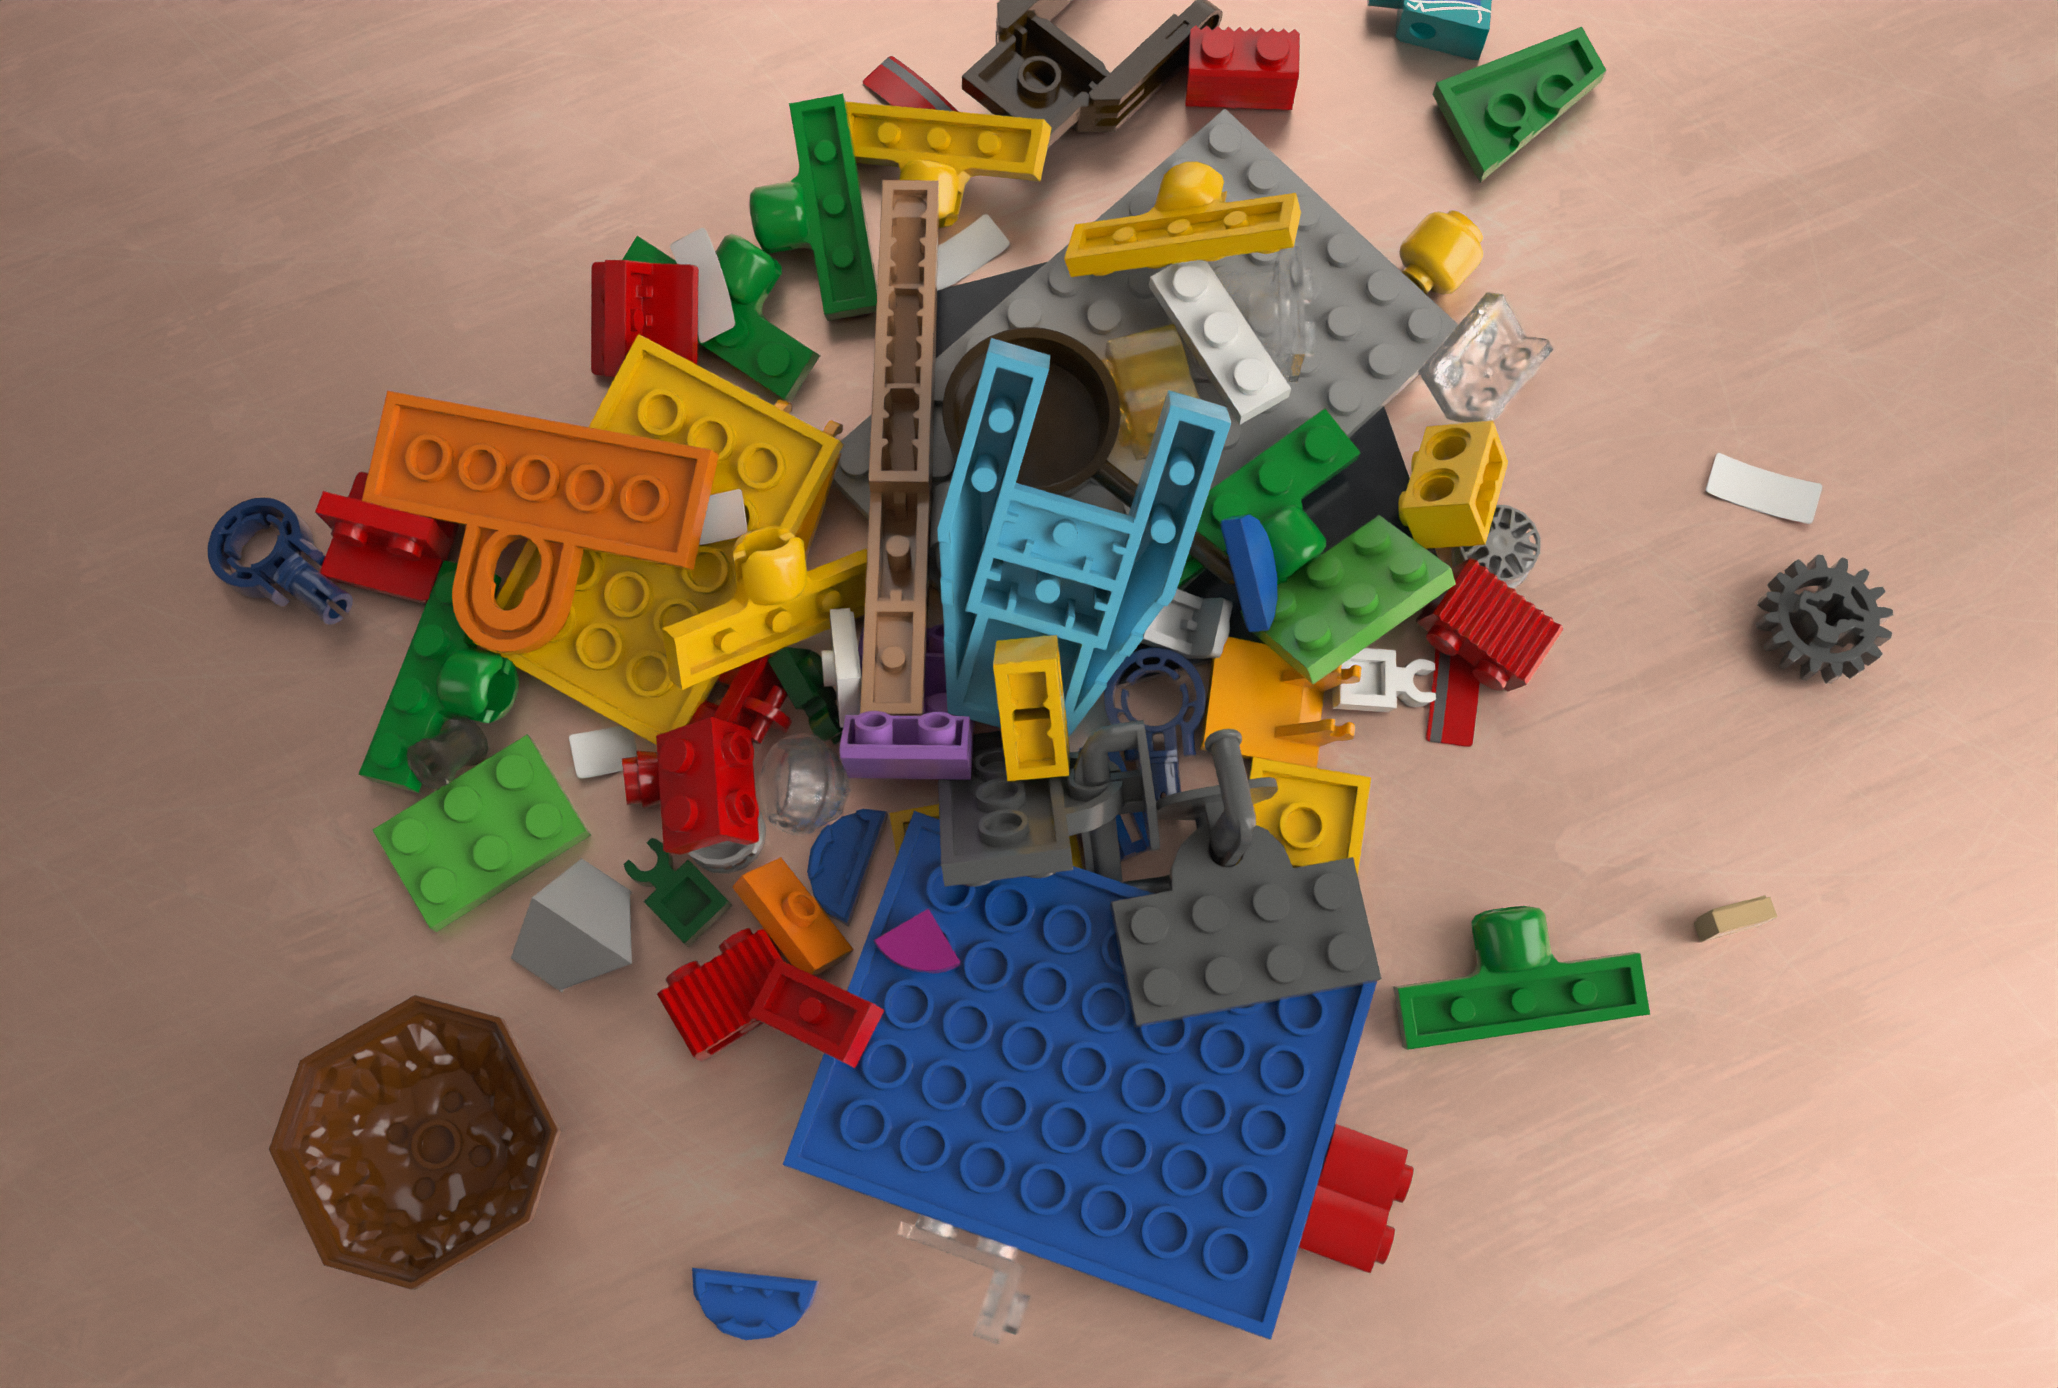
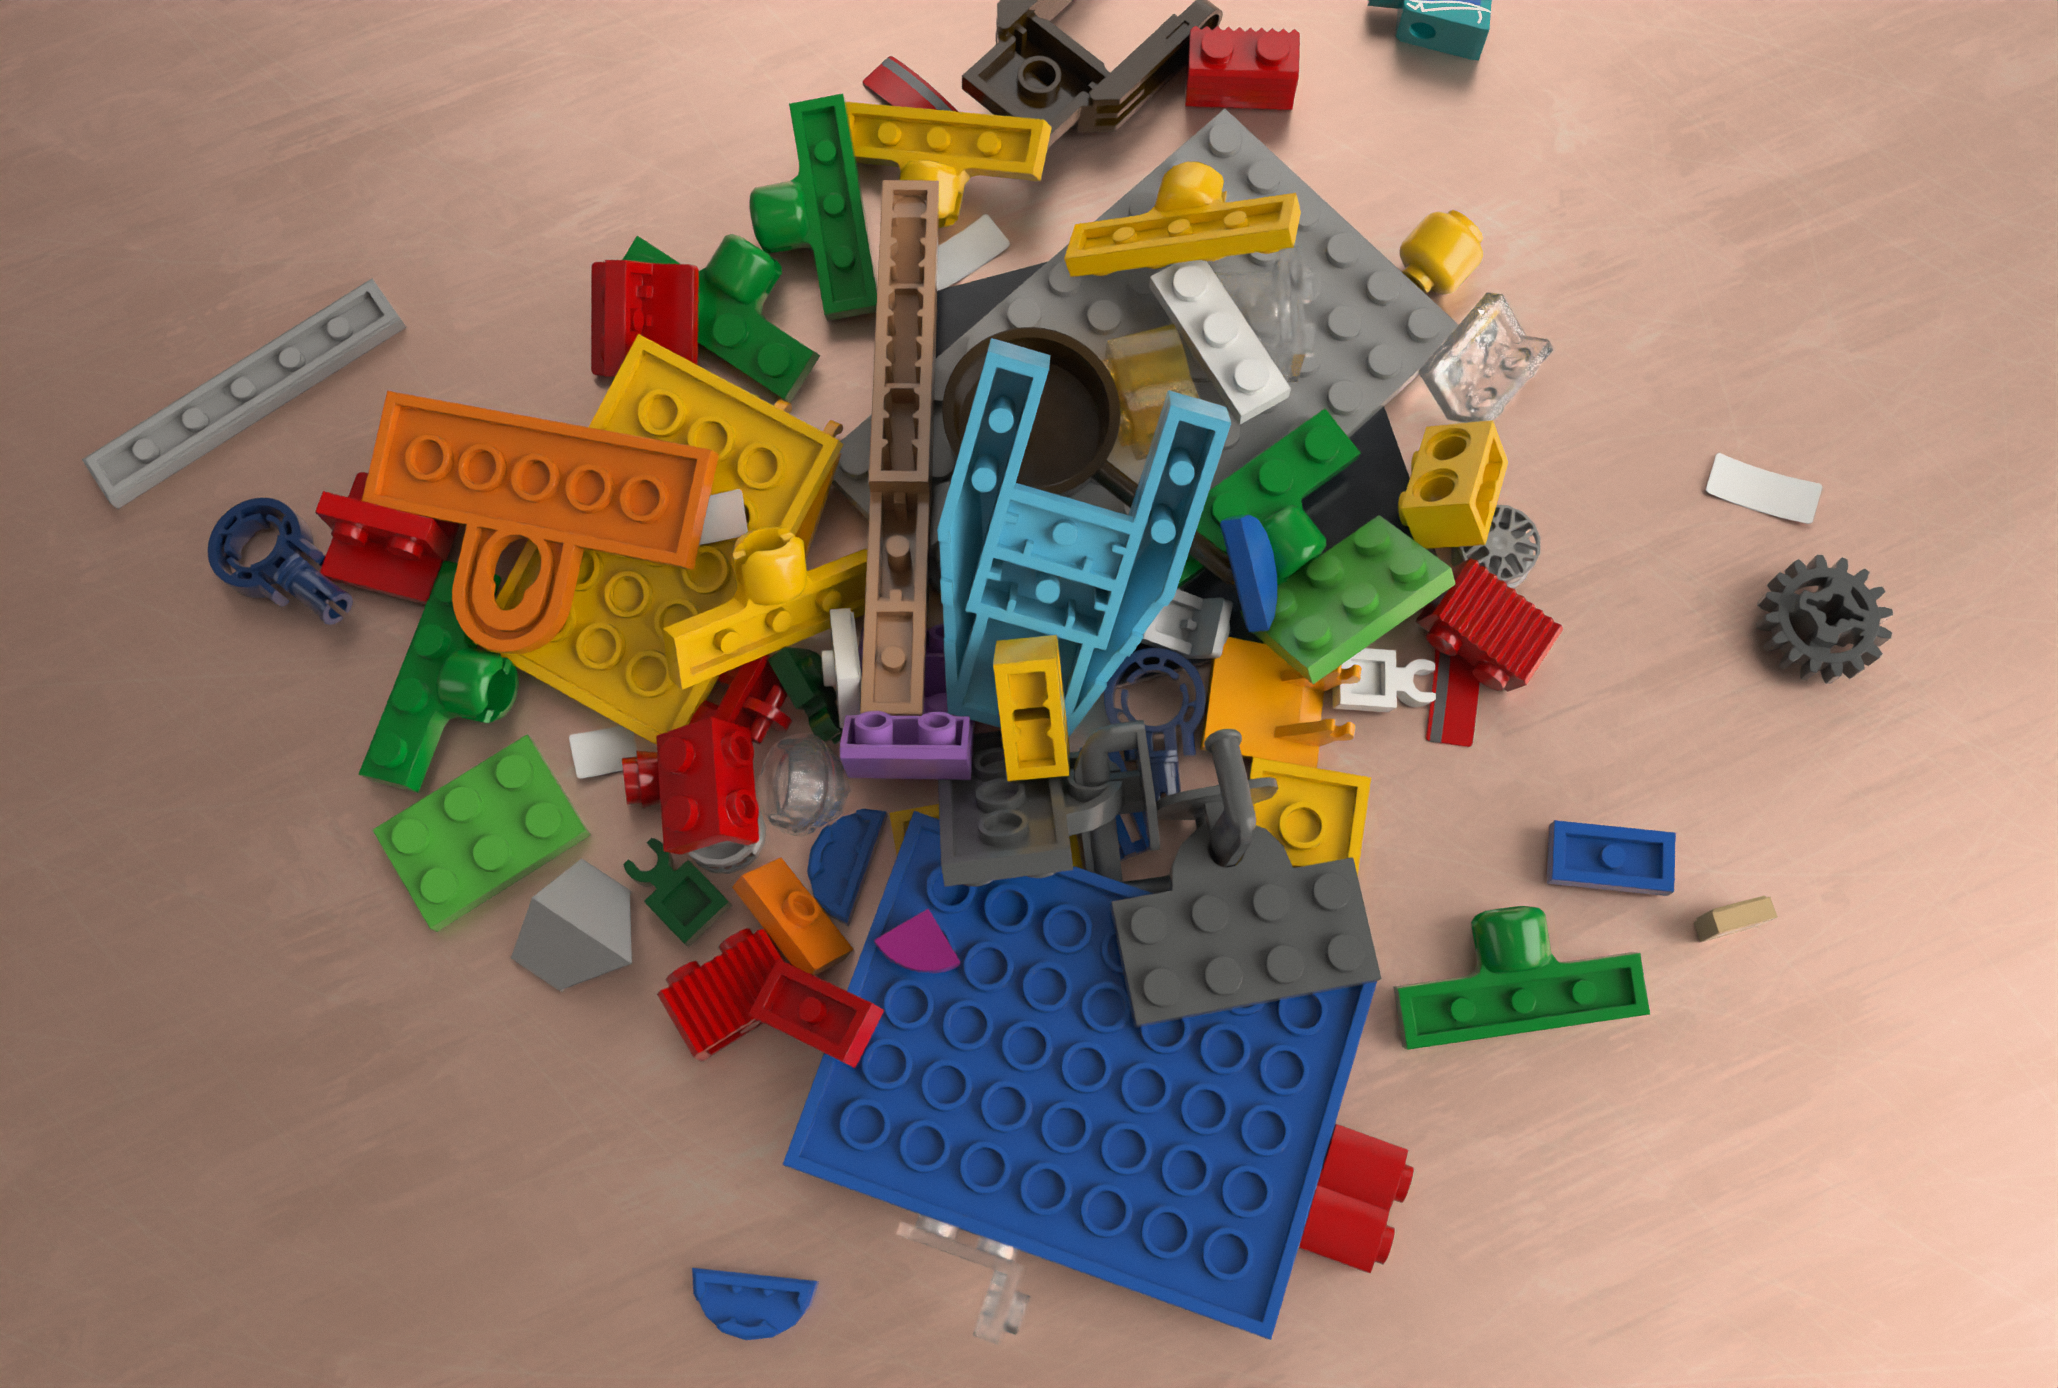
(243, 394): none -> light grey tile
(415, 1142): reddish brown rock -> none
(456, 746): clear smoke bush -> none
(714, 302): white sticker -> none
(1517, 97): green wing -> none
(1611, 858): none -> blue plate

